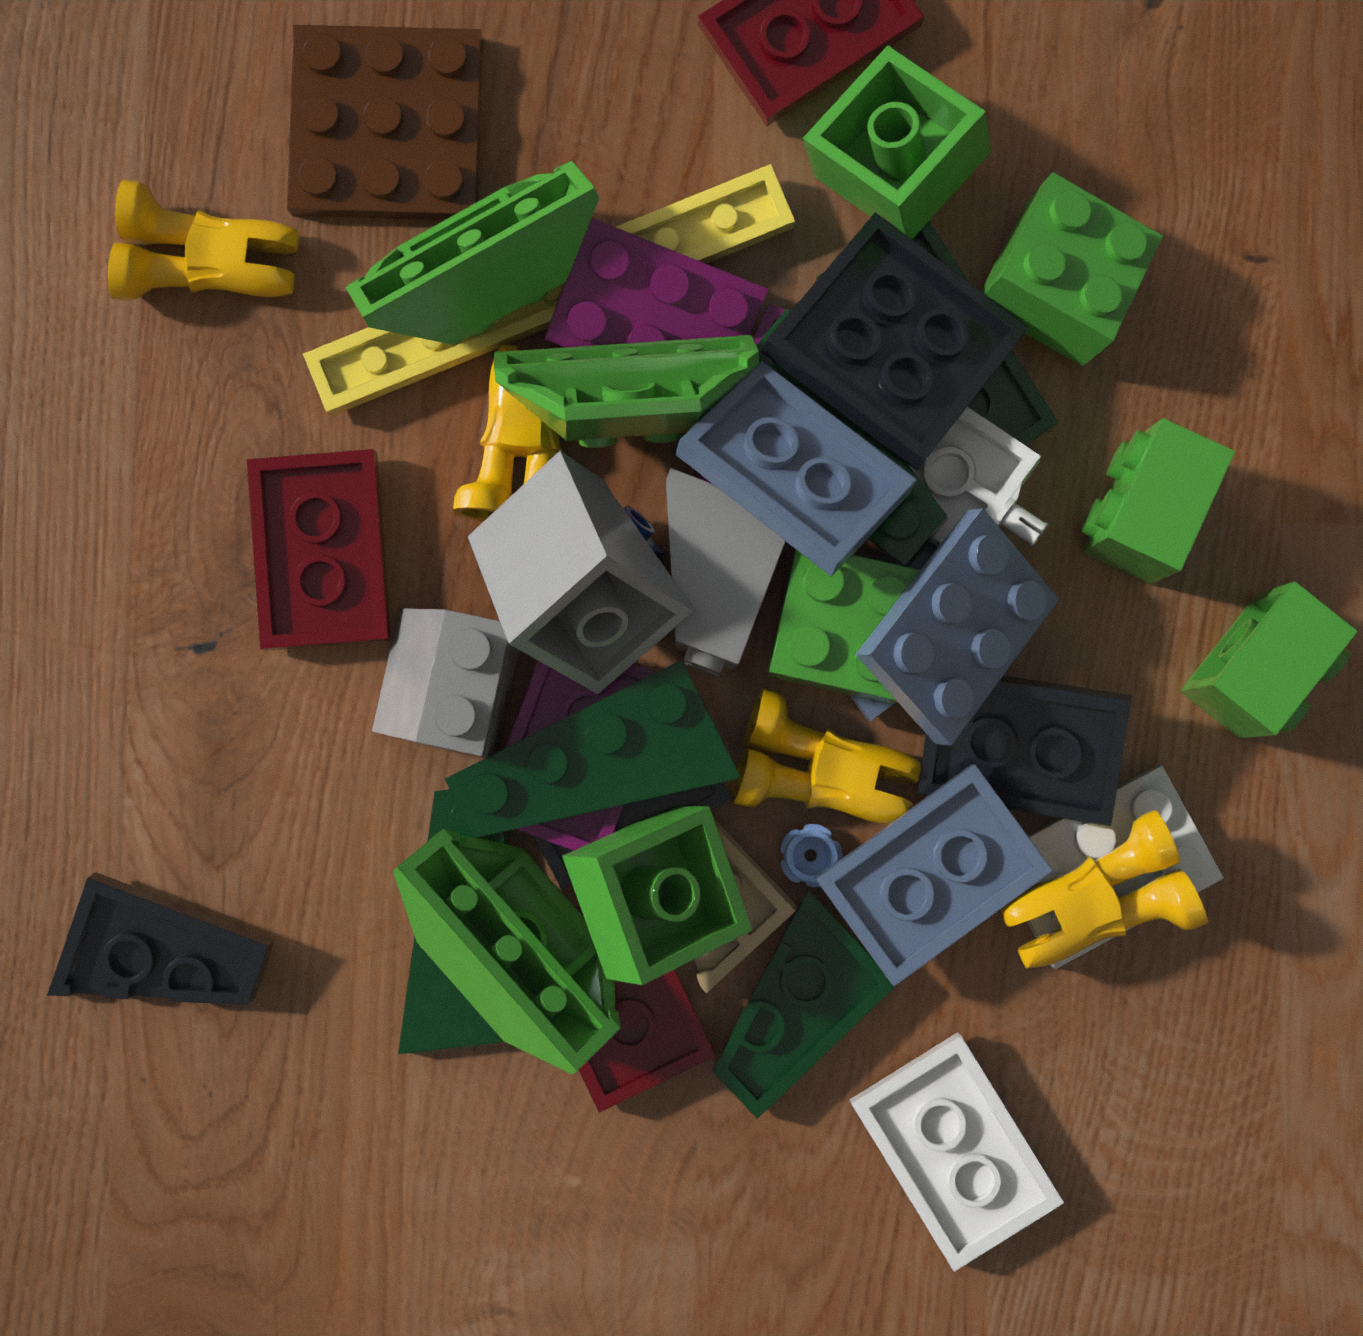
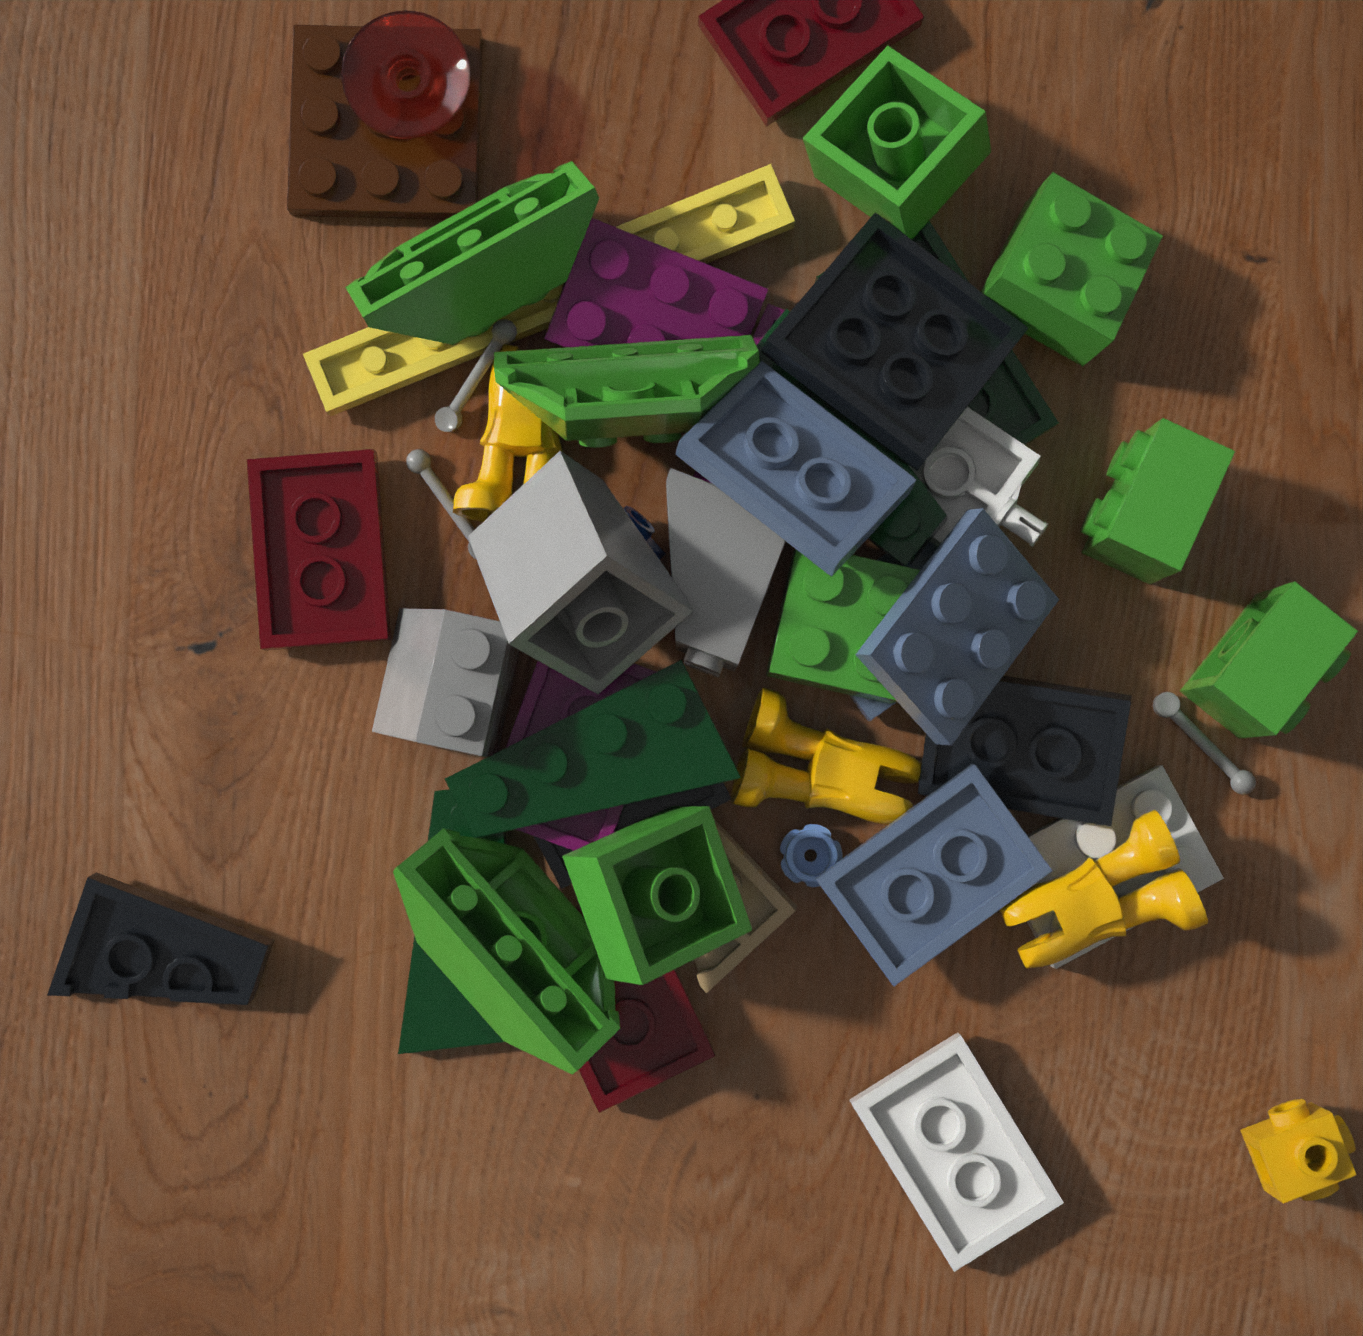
(213, 250): yellow piece -> none
(401, 46): none -> clear red dish
(419, 462): none -> light grey hinge
(450, 417): none -> light grey hinge
(800, 1008): dark green wing -> none
(1167, 706): none -> light grey hinge
(1300, 1151): none -> yellow brick

